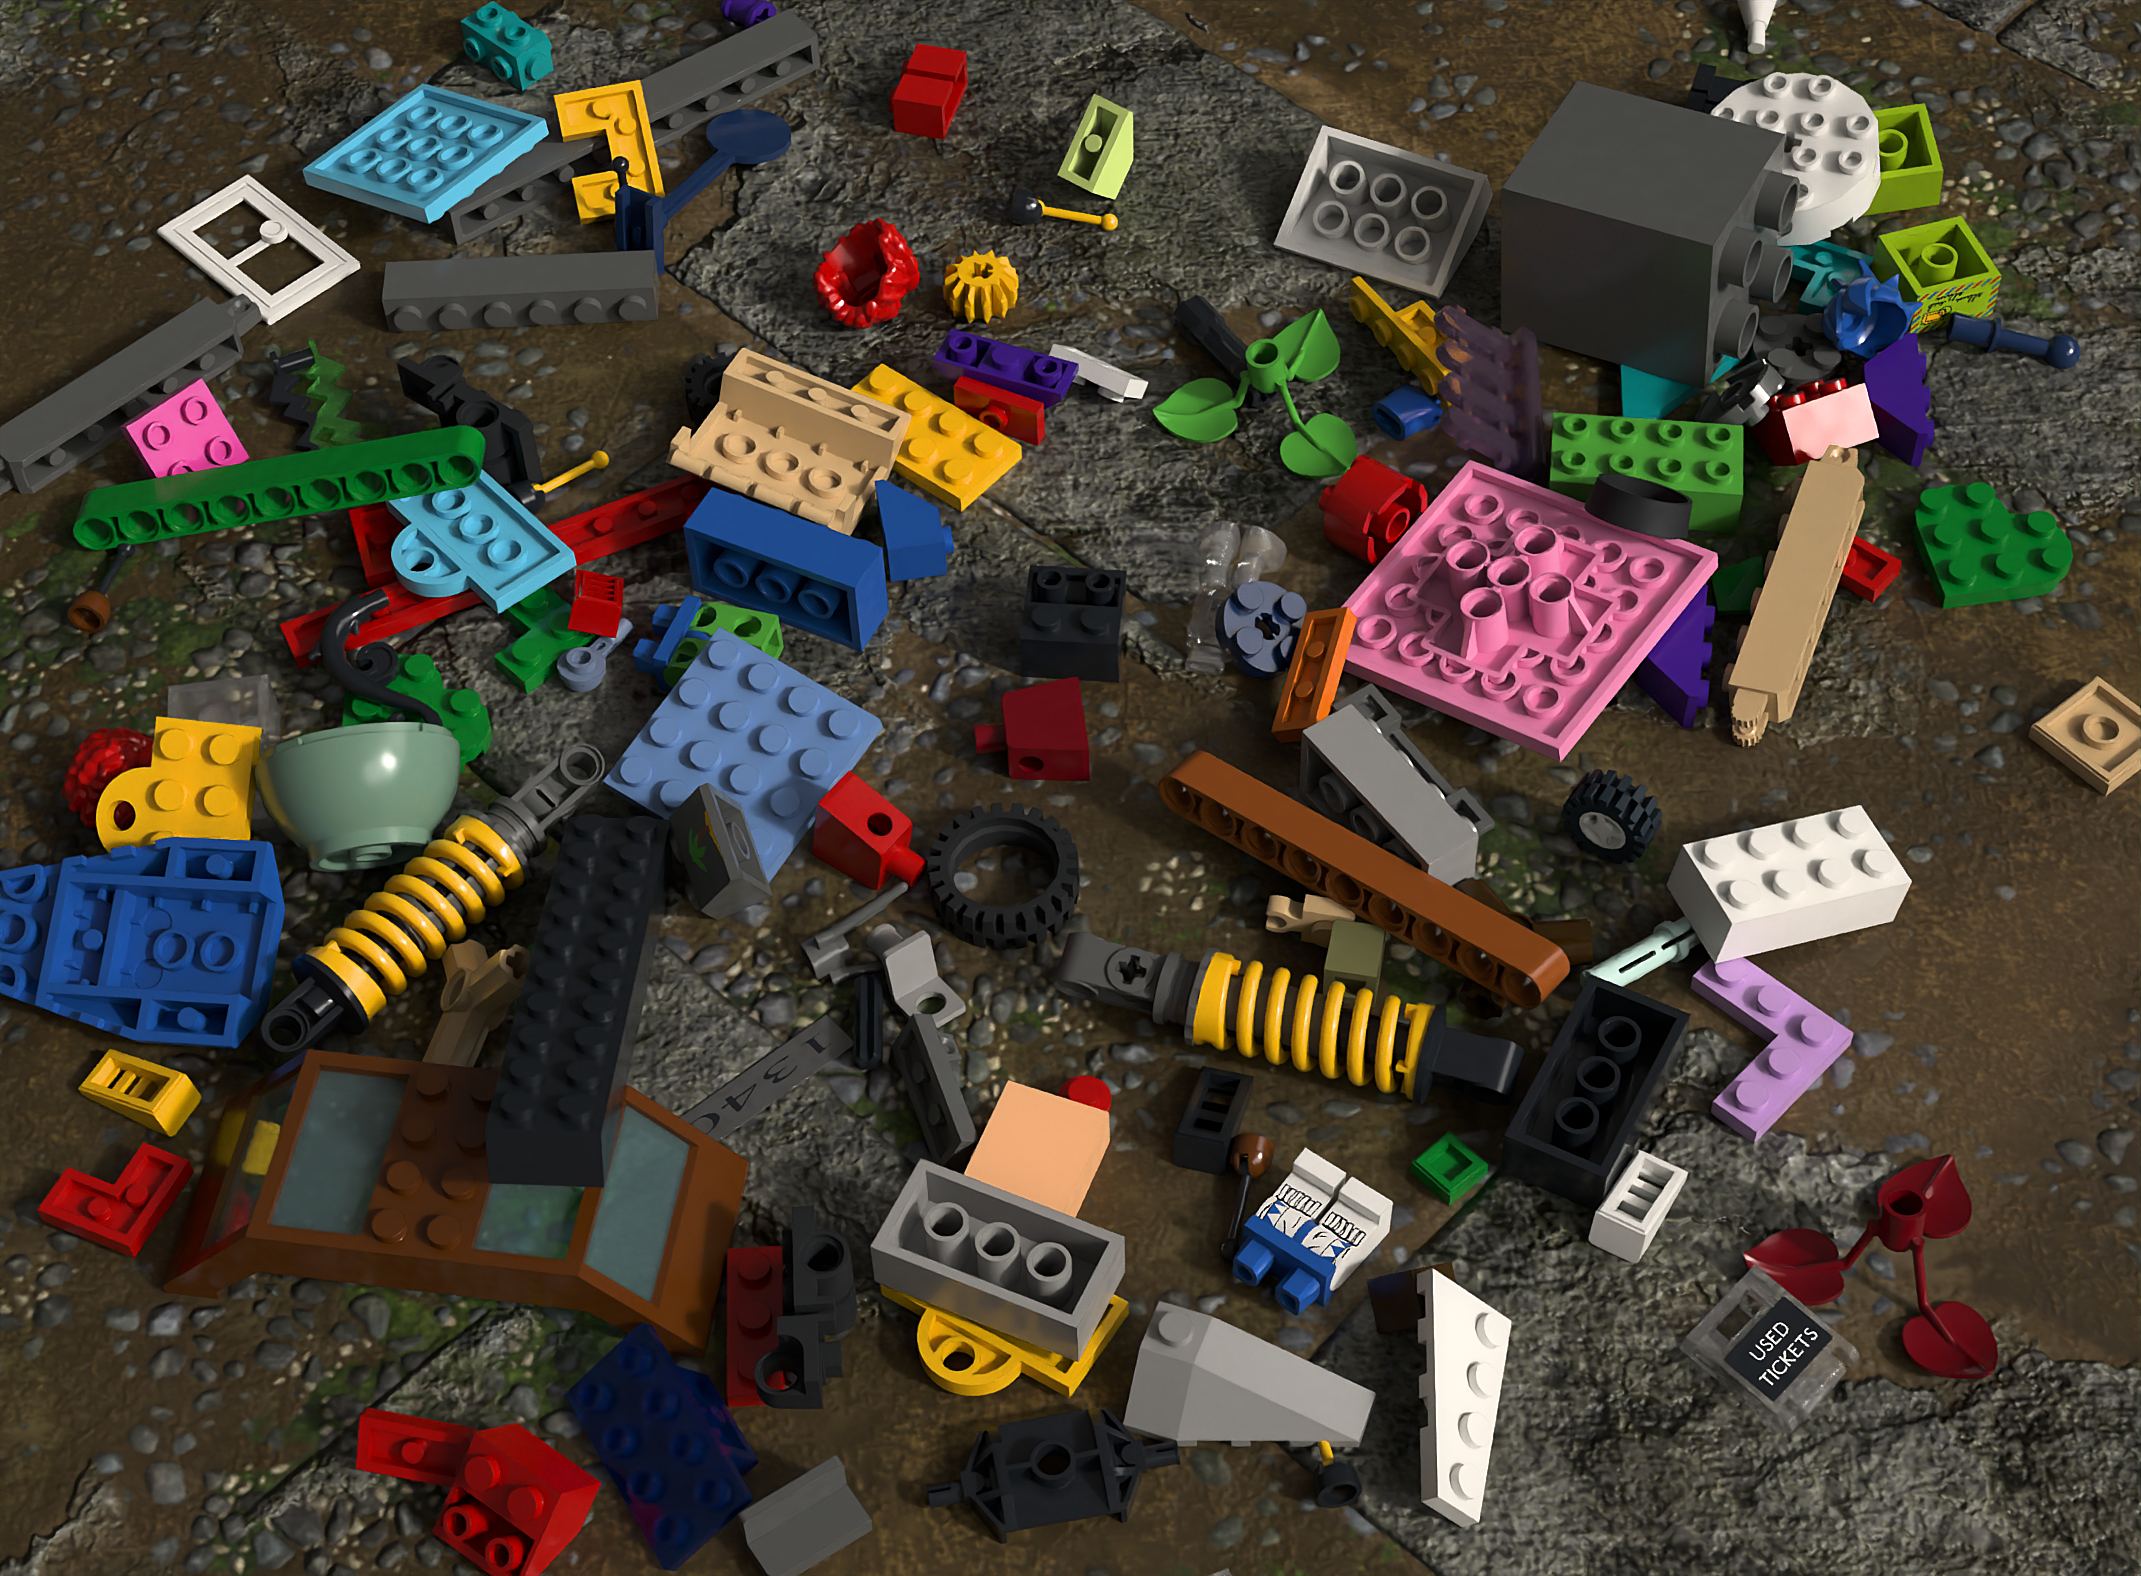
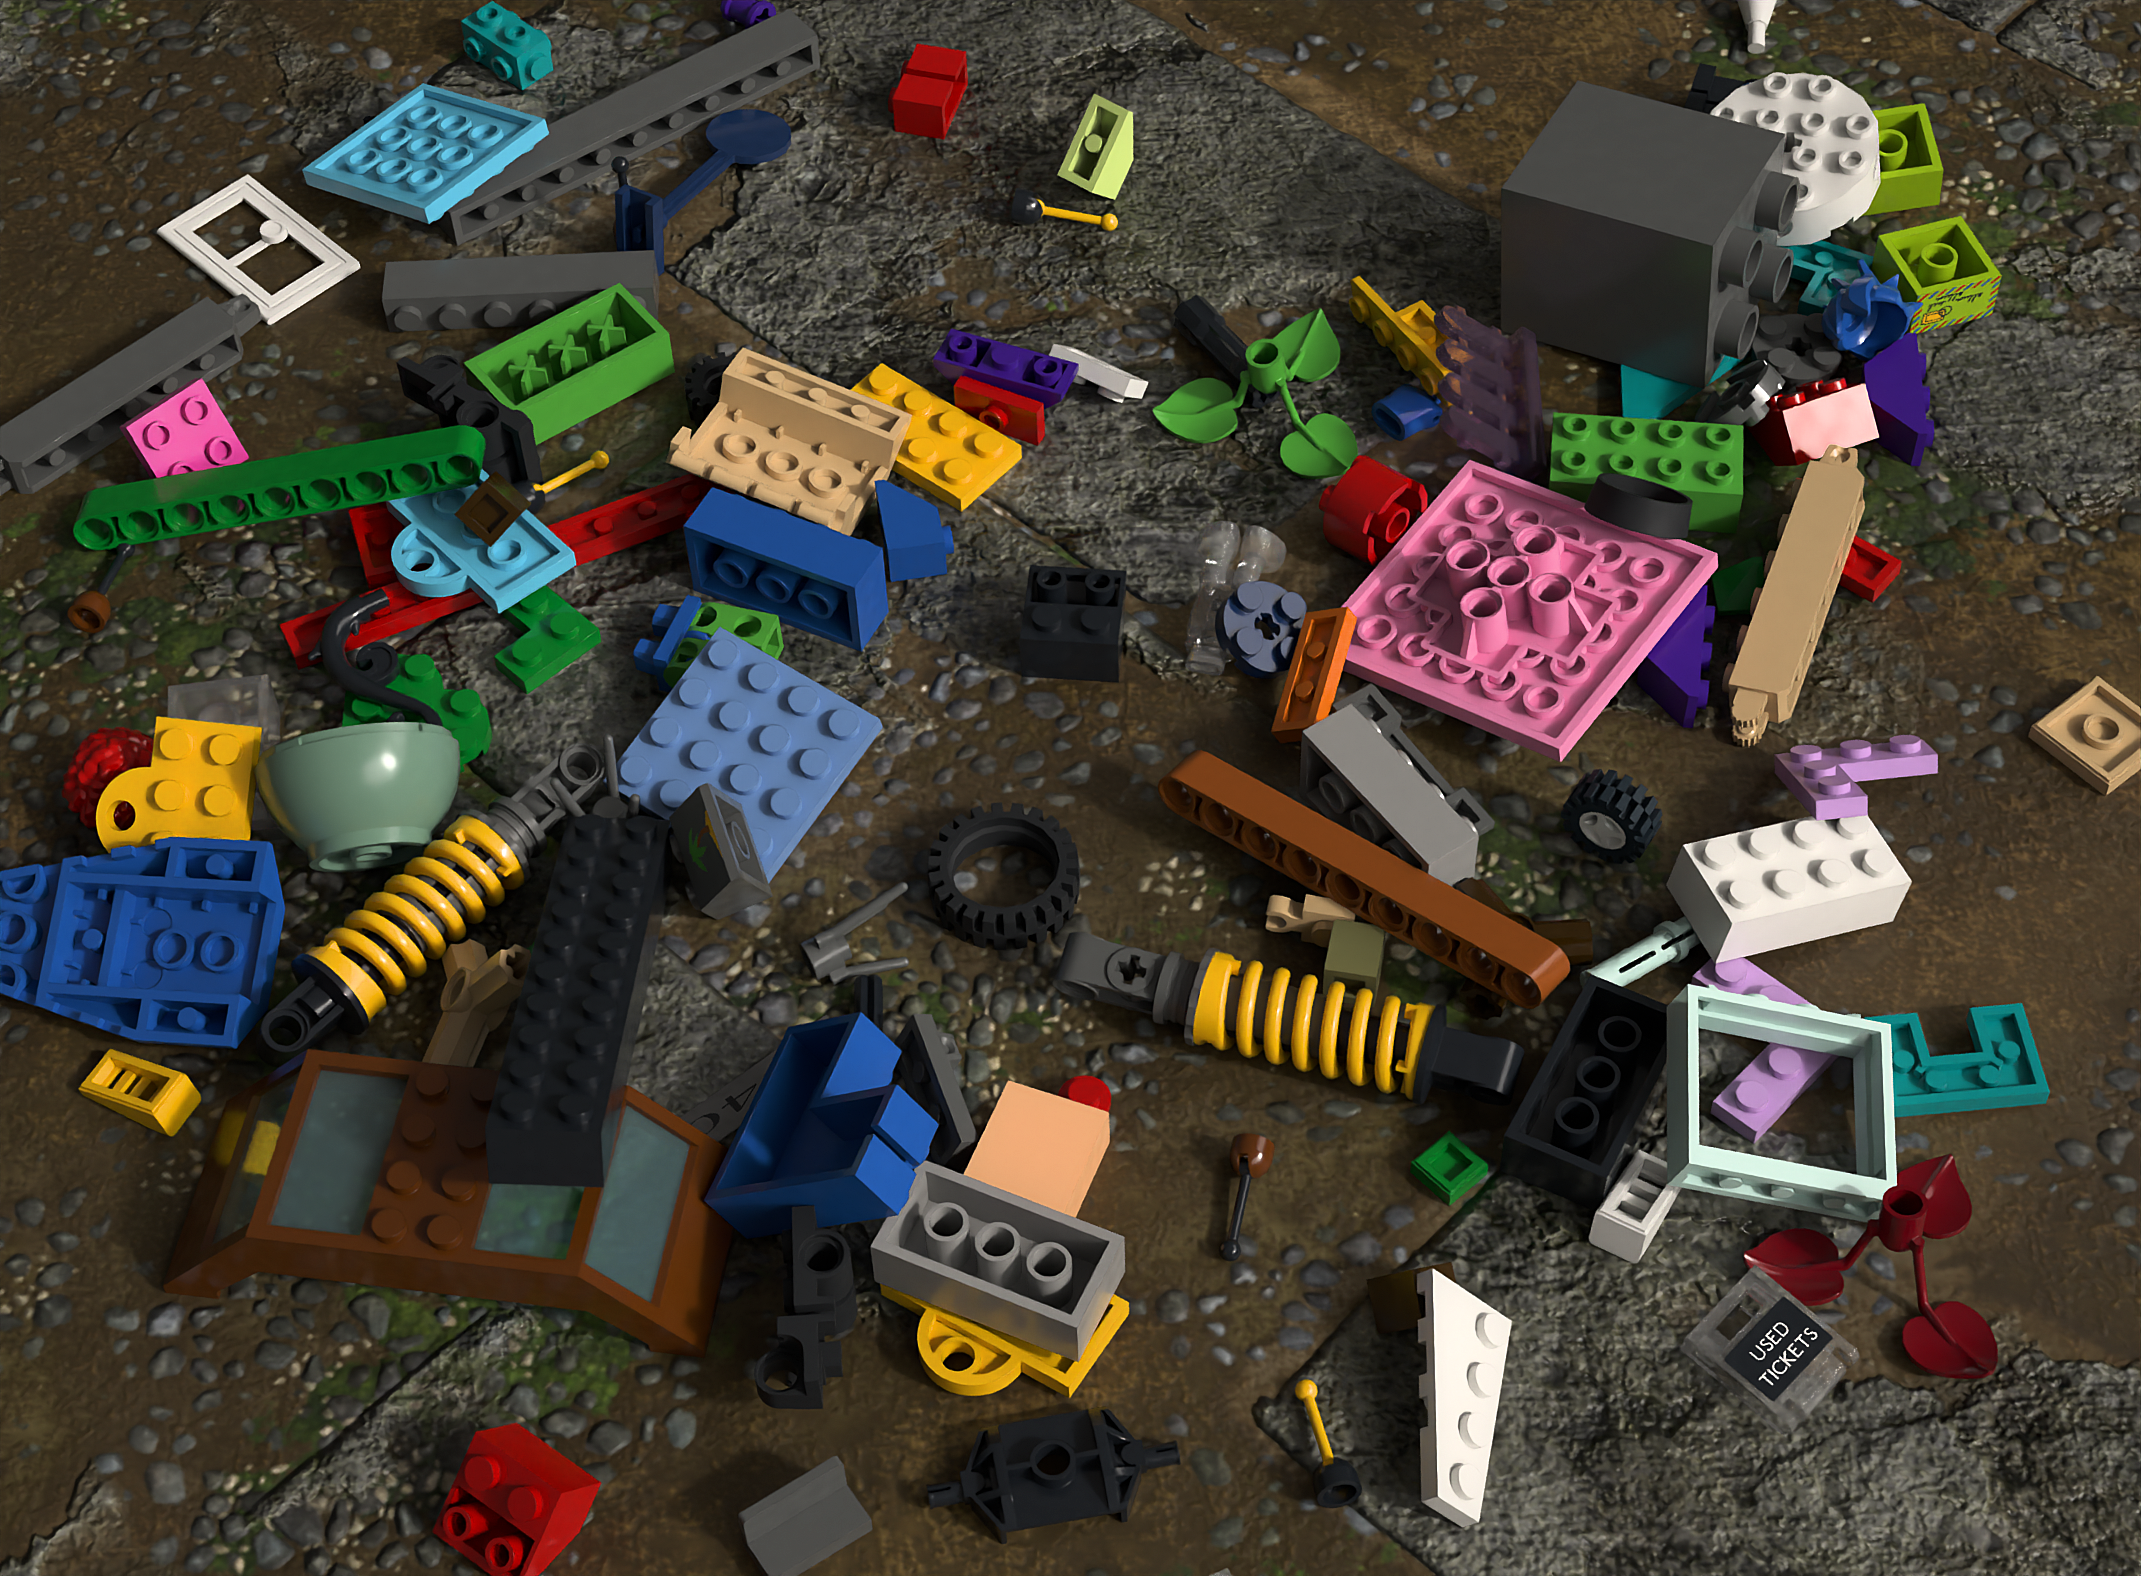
(120, 1213): red plate -> none
(326, 375): piece -> none
(411, 1446): red plate -> none
(492, 508): none -> dark brown panel
(576, 362): none -> bright green brick
(585, 666): sand blue plate -> none
(596, 603): red slope -> none
(608, 806): none -> dark grey plant
(623, 117): yellow plate -> none
(665, 1444): clear blue bracket -> none
(752, 1312): red plate -> none
(824, 1133): none -> blue piece
(865, 835): red torso -> none
(866, 275): red hair -> none
(912, 972): light grey bracket -> none
(980, 286): yellow gear -> none
(1040, 733): dark red torso -> none
(1210, 1148): black slope -> none
(1223, 1384): light grey wedge -> none
(1312, 1233): hips -> none
(1384, 212): white slope -> none
(1771, 1179): none -> light aqua window
(1827, 777): none -> lavender plate
(1983, 551): green plate -> none
(1998, 1075): none -> teal plate
(2059, 351): dark blue pin -> none

